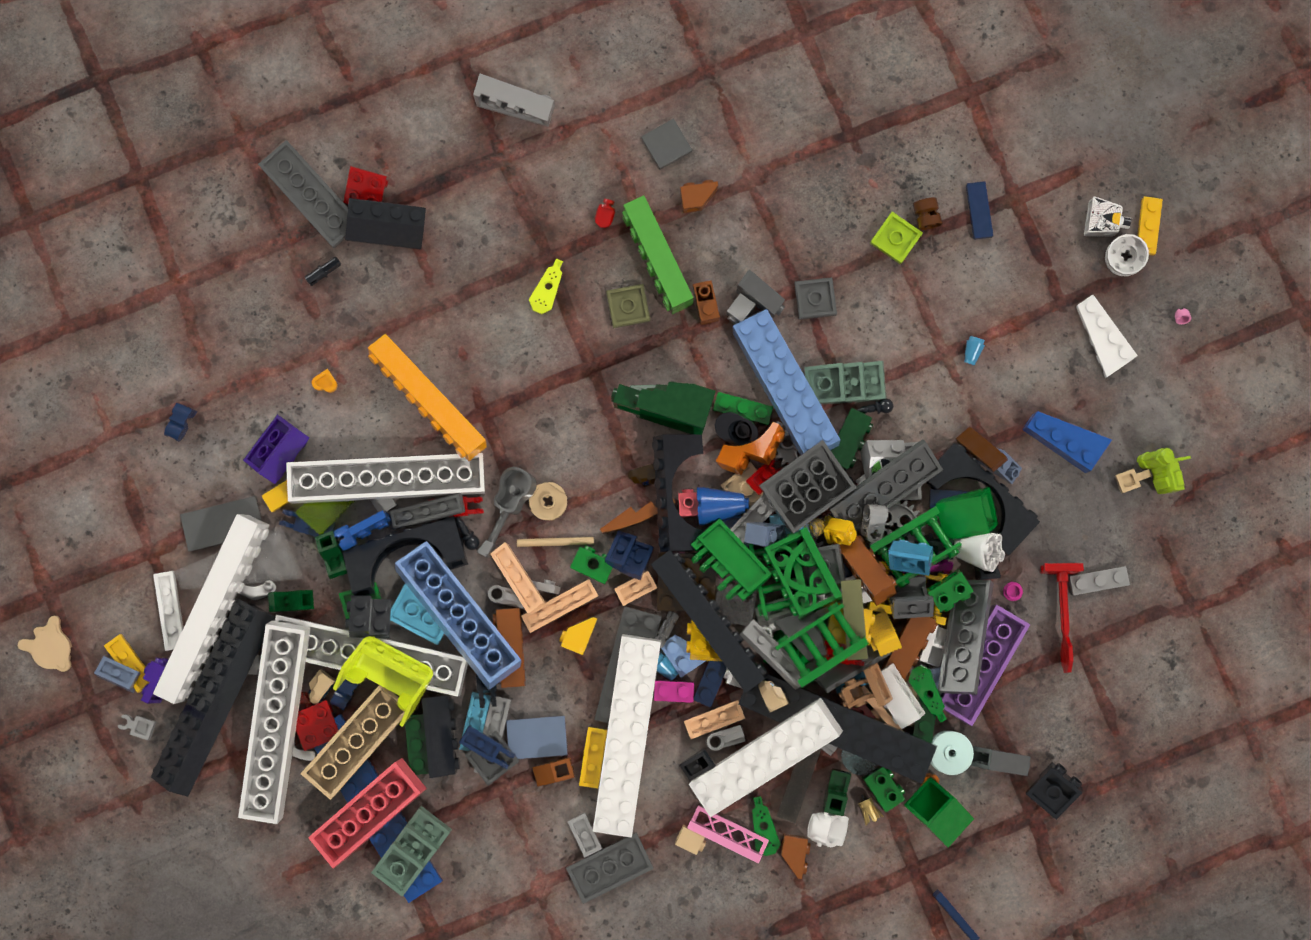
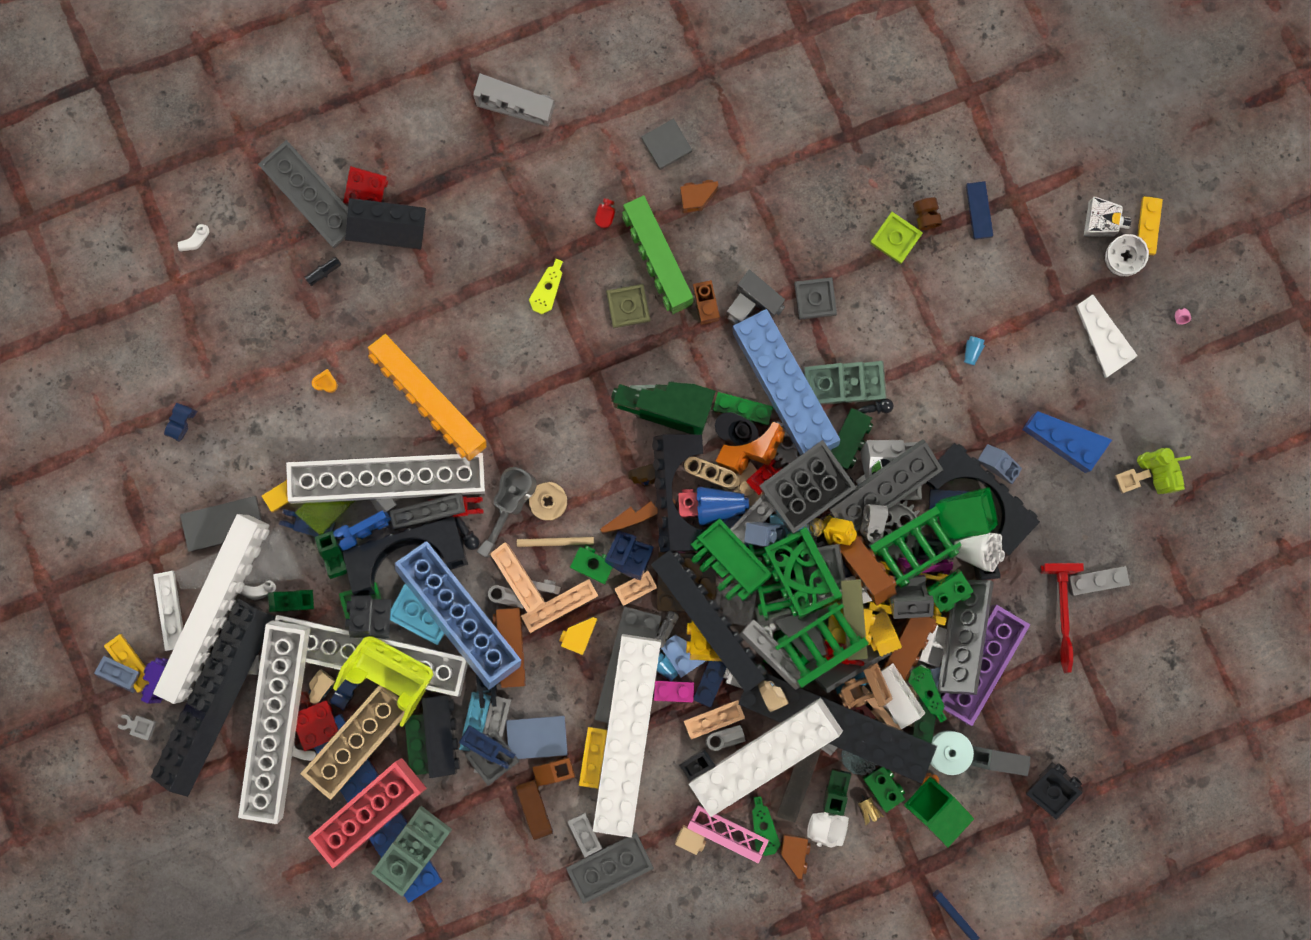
(50, 647): tan tile -> none
(195, 240): none -> white arm
(275, 448): dark purple slope -> none
(534, 809): none -> reddish brown beam
(704, 467): none -> tan beam
(910, 557): dark azure slope -> none
(981, 449): reddish brown tile -> none
(1012, 591): dark pink plate -> none

